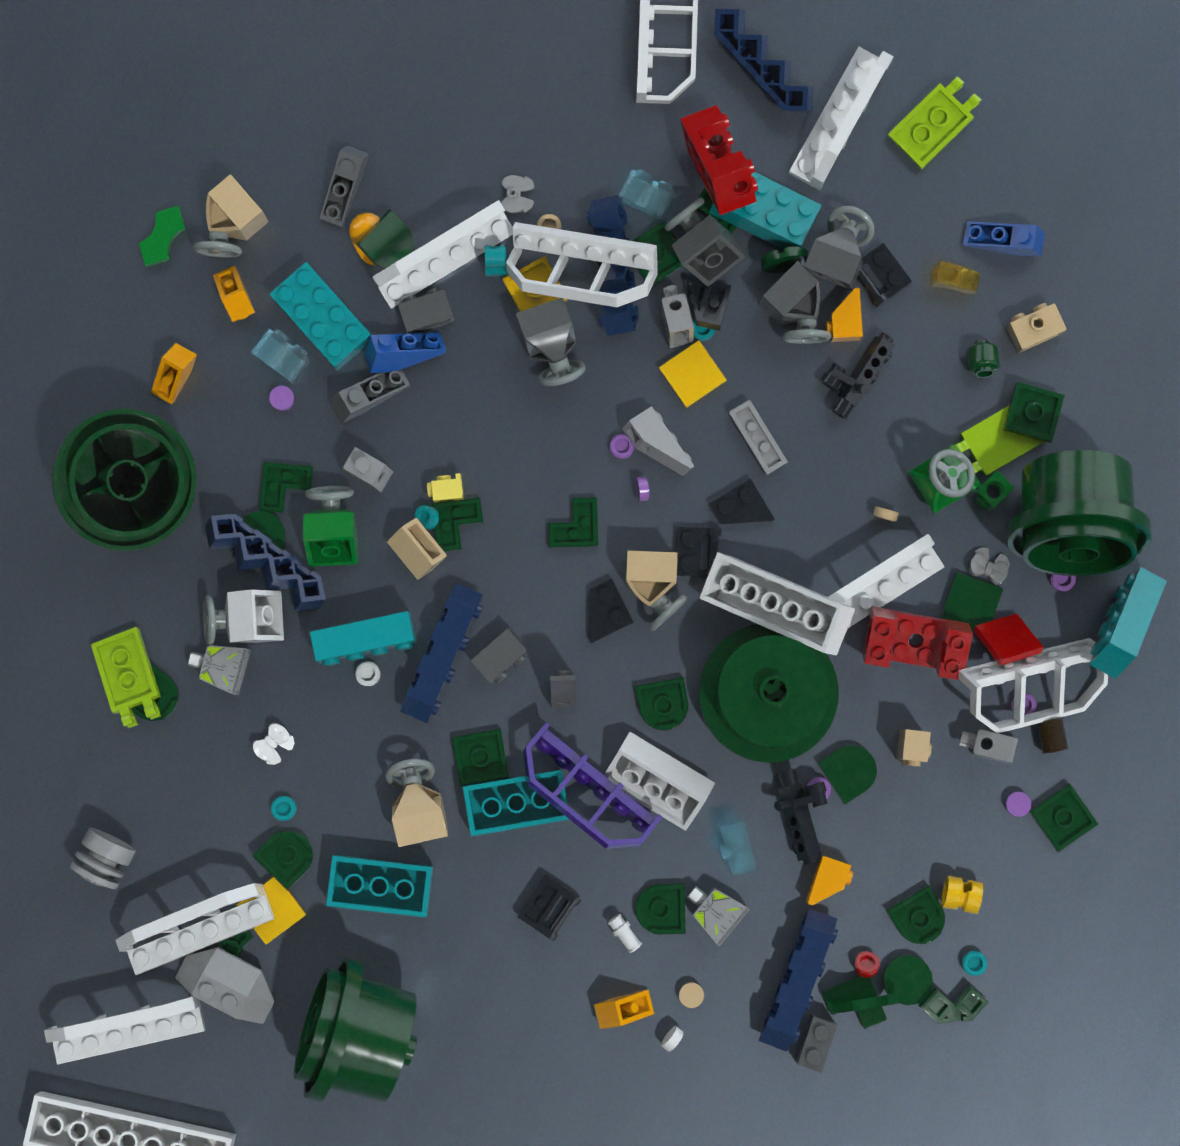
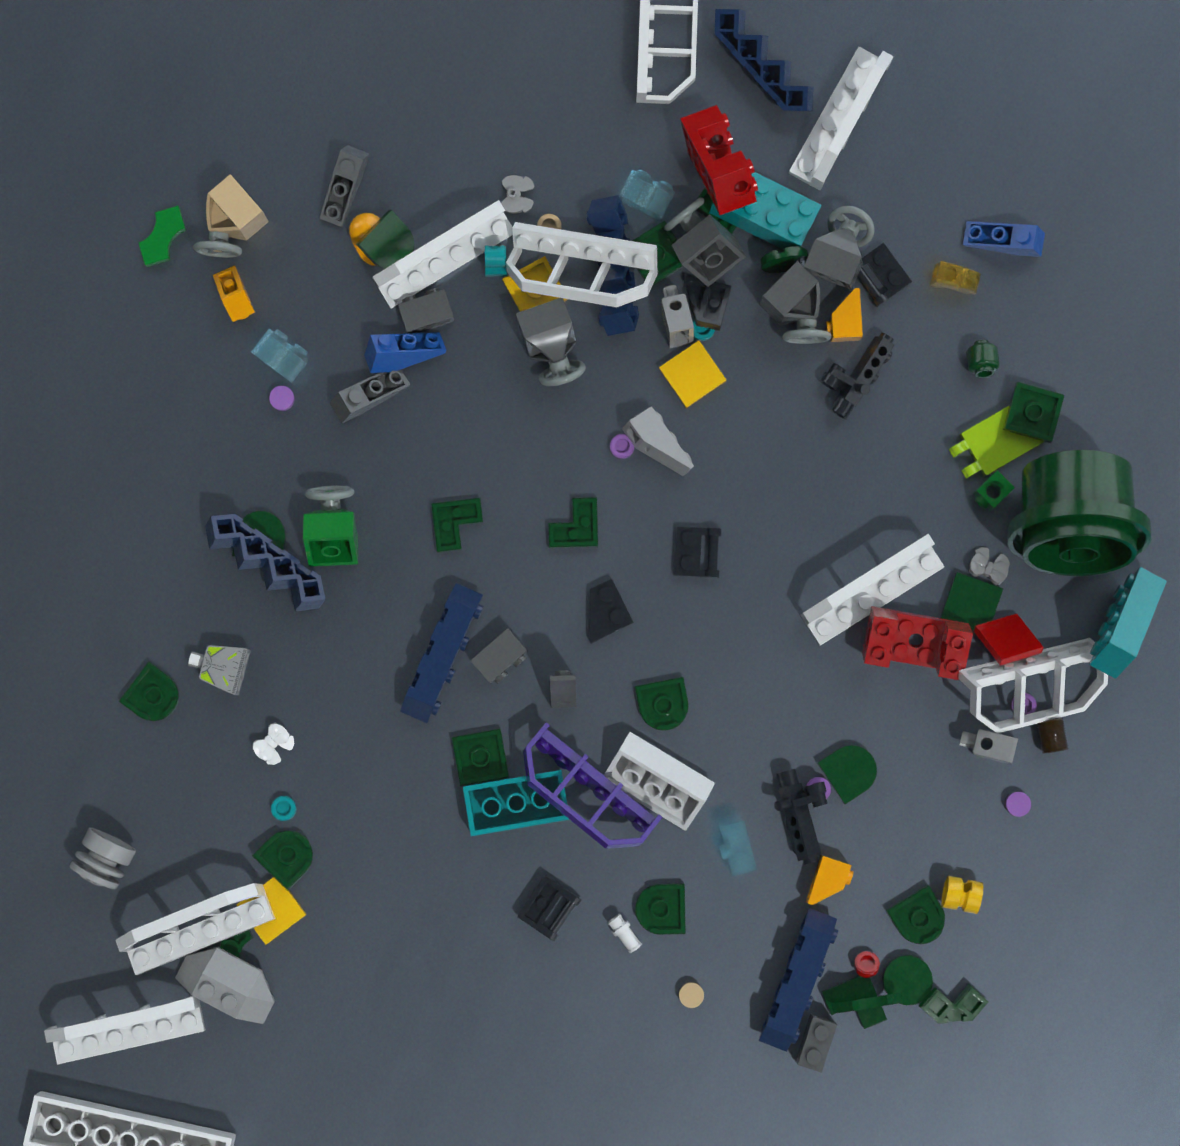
(127, 675): lime tile -> none
(153, 493): dark green piece -> none
(173, 372): light orange slope -> none
(247, 617): white piece -> none
(279, 478): dark green tile -> none
(321, 316): teal brick -> none
(355, 1035): dark green piece -> none
(363, 637): teal brick -> none
(367, 469): light grey torso -> none
(368, 673): white tile -> none
(380, 885): teal brick -> none
(416, 548): tan brick -> none
(417, 811): tan piece -> none
(427, 516): teal tile -> none
(446, 489): light yellow brick -> none
(624, 1009): light orange slope -> none
(642, 488): medium lavender tile -> none
(650, 578): tan piece -> none
(672, 1039): white tile -> none
(716, 912): light grey torso -> none
(741, 506): black wing -> none
(750, 721): dark green piece -> none
(758, 437): light grey plate -> none
(777, 604): white brick -> none
(885, 514): tan tile -> none
(913, 747): tan brick -> none
(933, 123): lime tile -> none
(945, 478): piece -> none
(974, 963): teal tile -> none
(1036, 327): tan brick -> none
(1062, 583): medium lavender tile -> none
(1063, 817): dark green tile -> none

